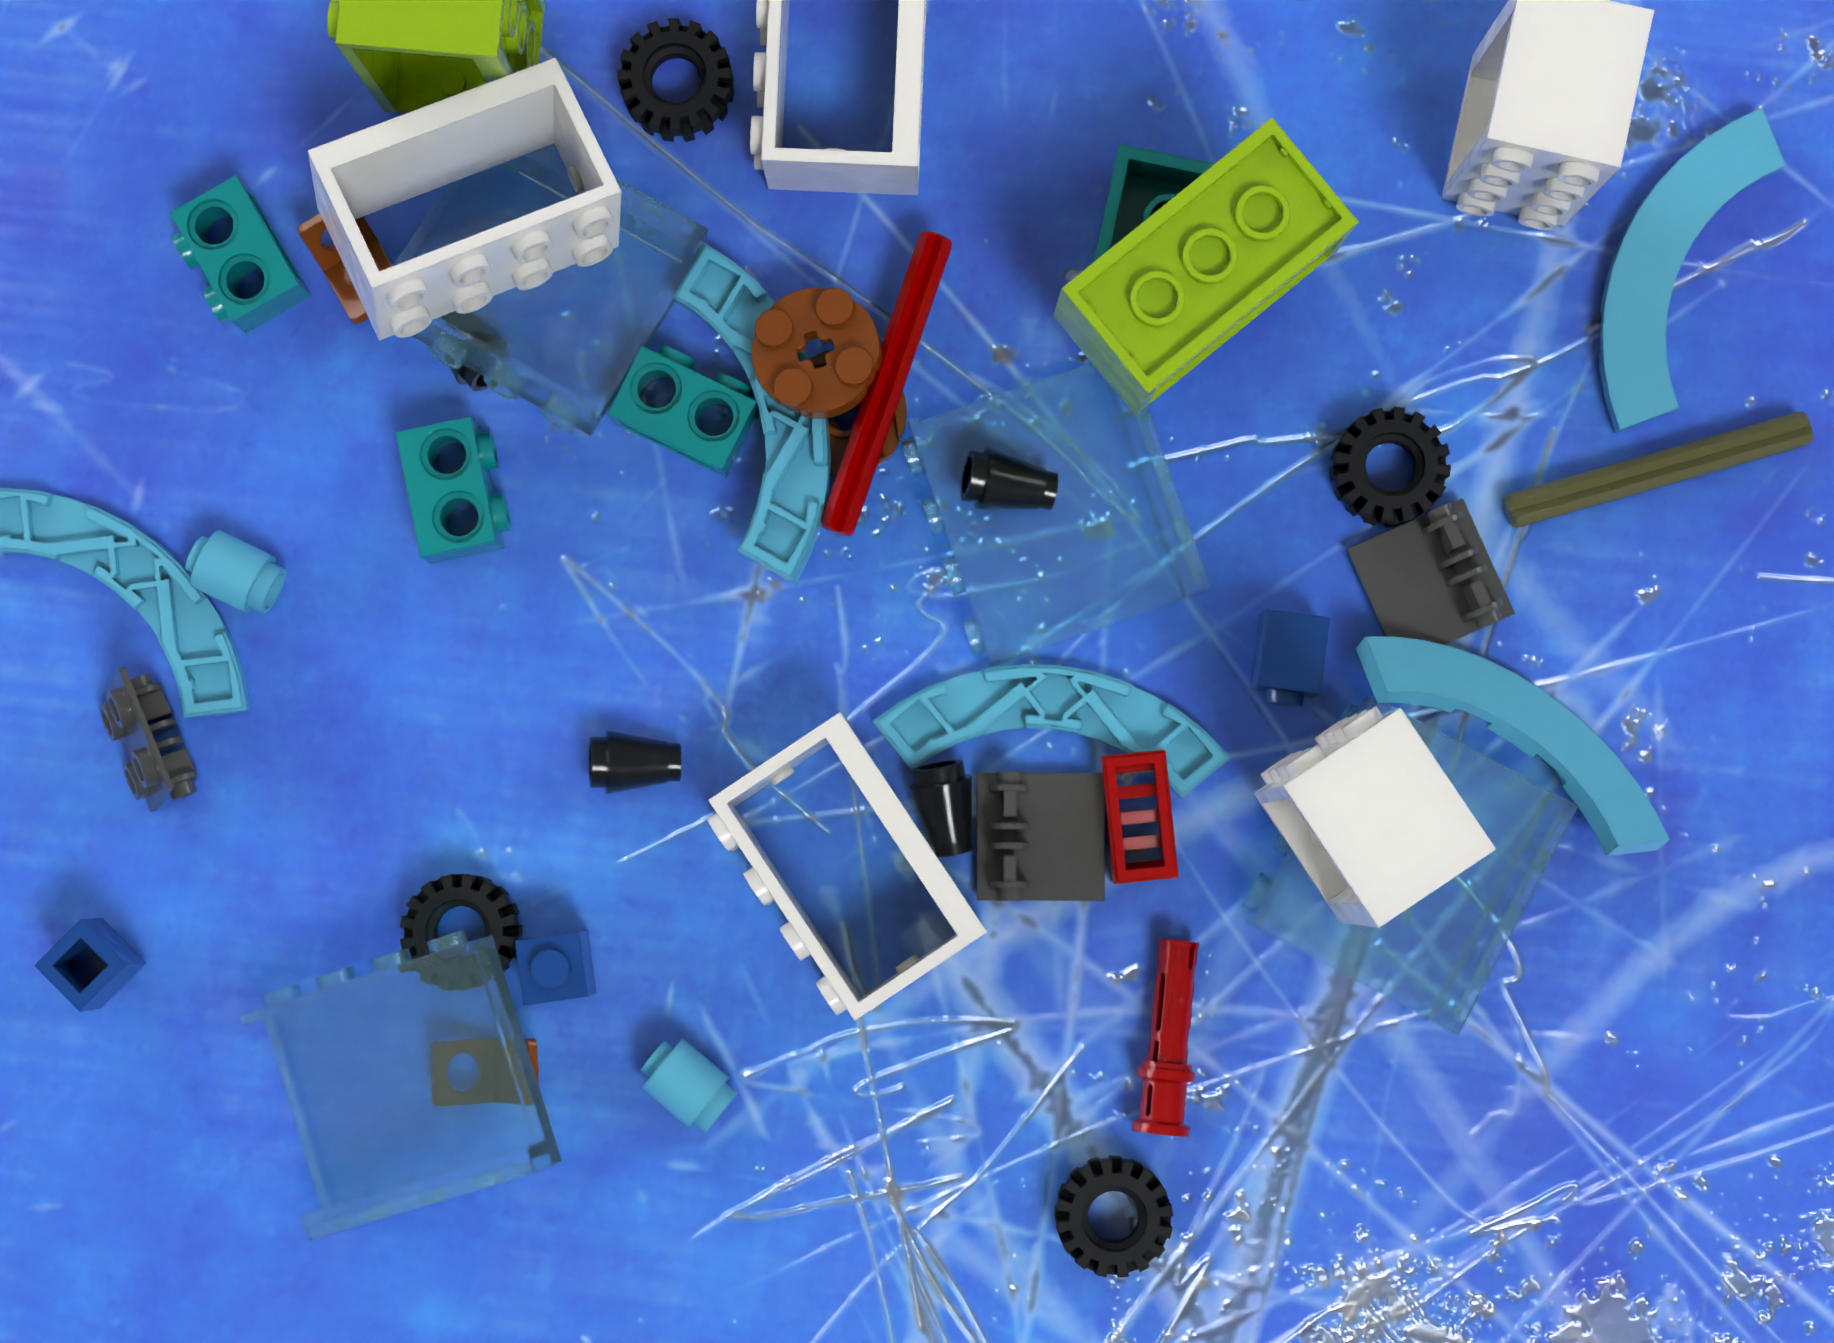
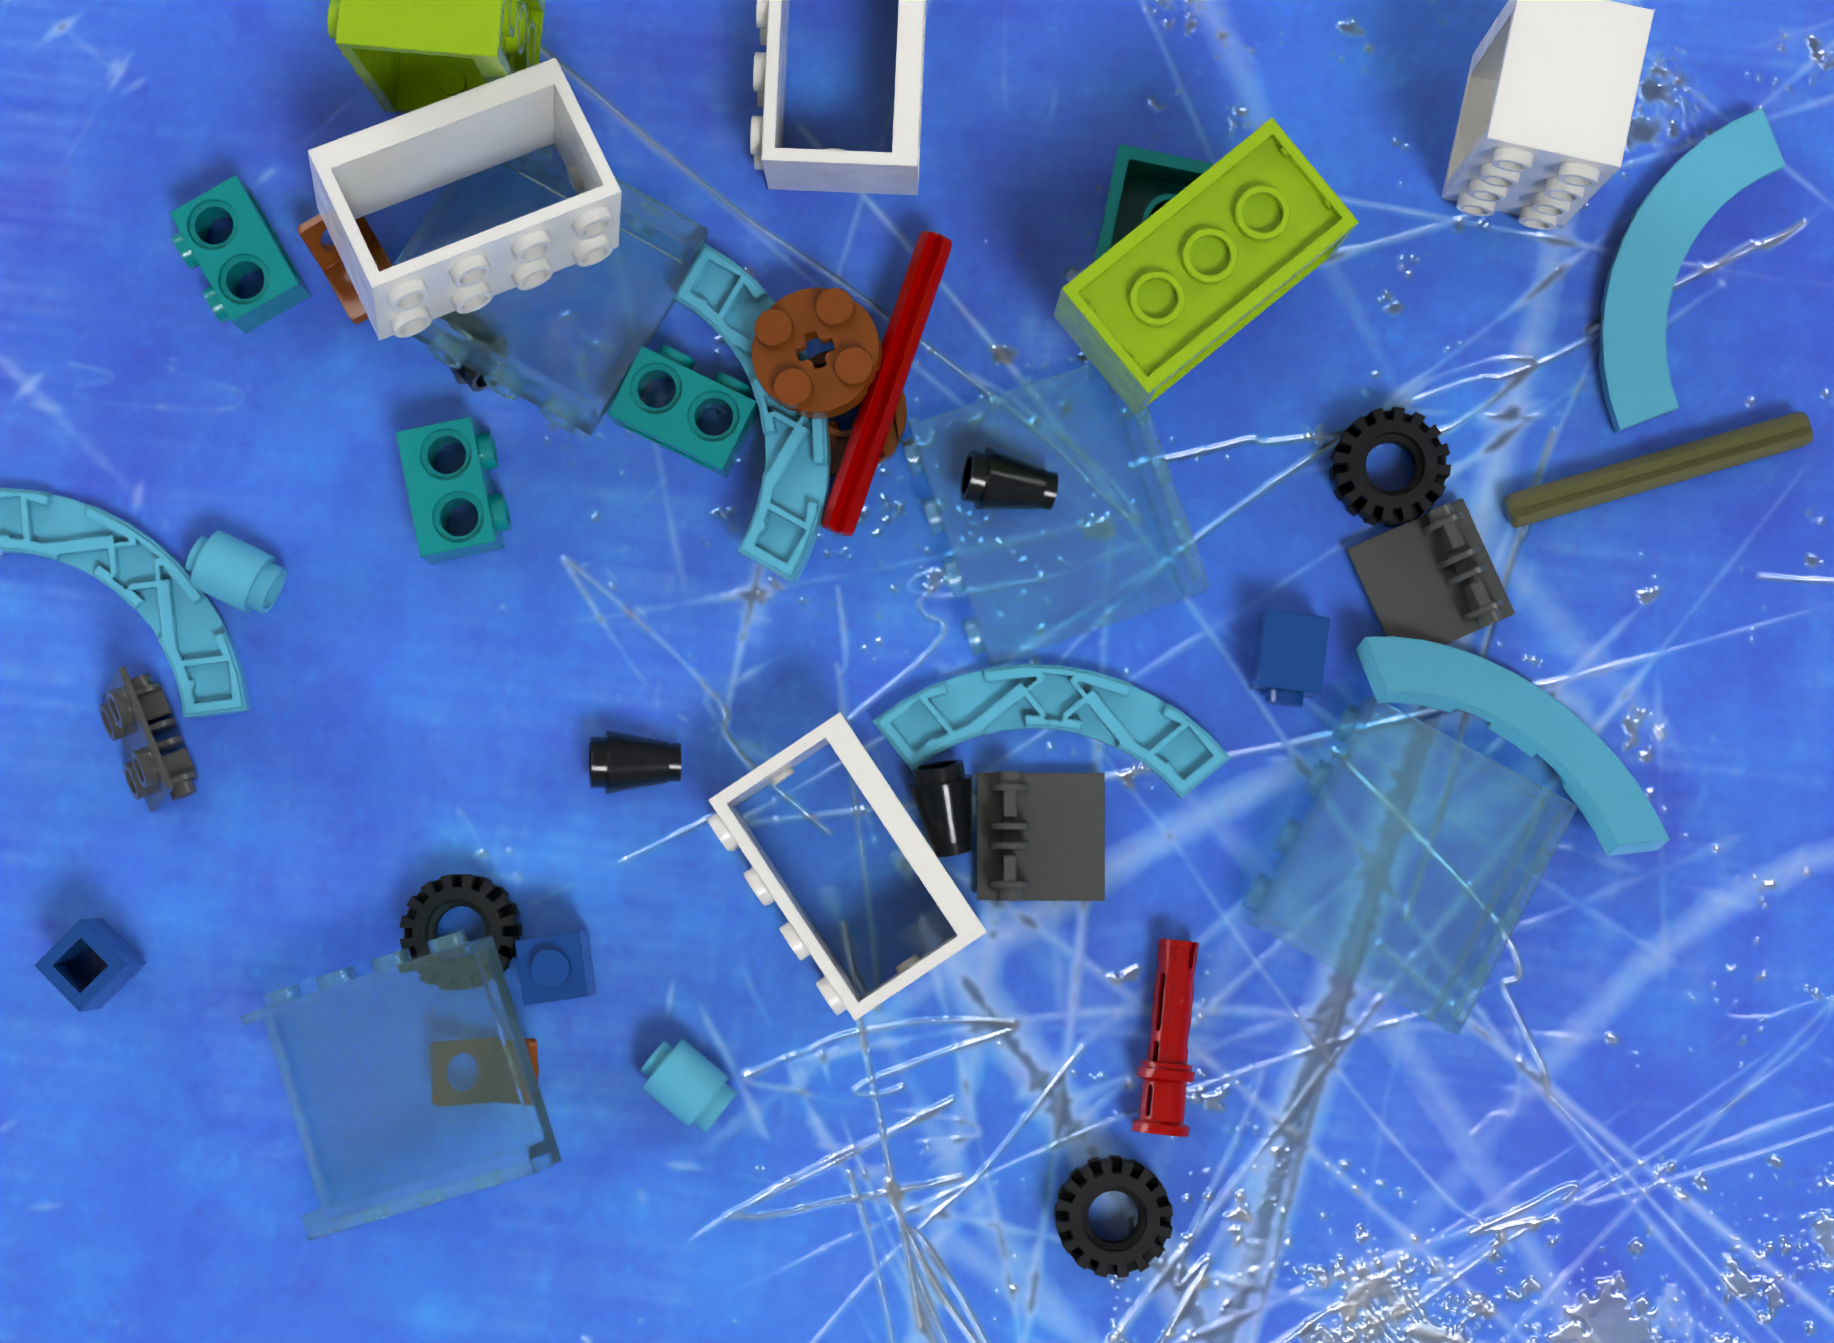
(672, 43): black tyre -> none
(1148, 870): red slope -> none
(1372, 817): white hose -> none

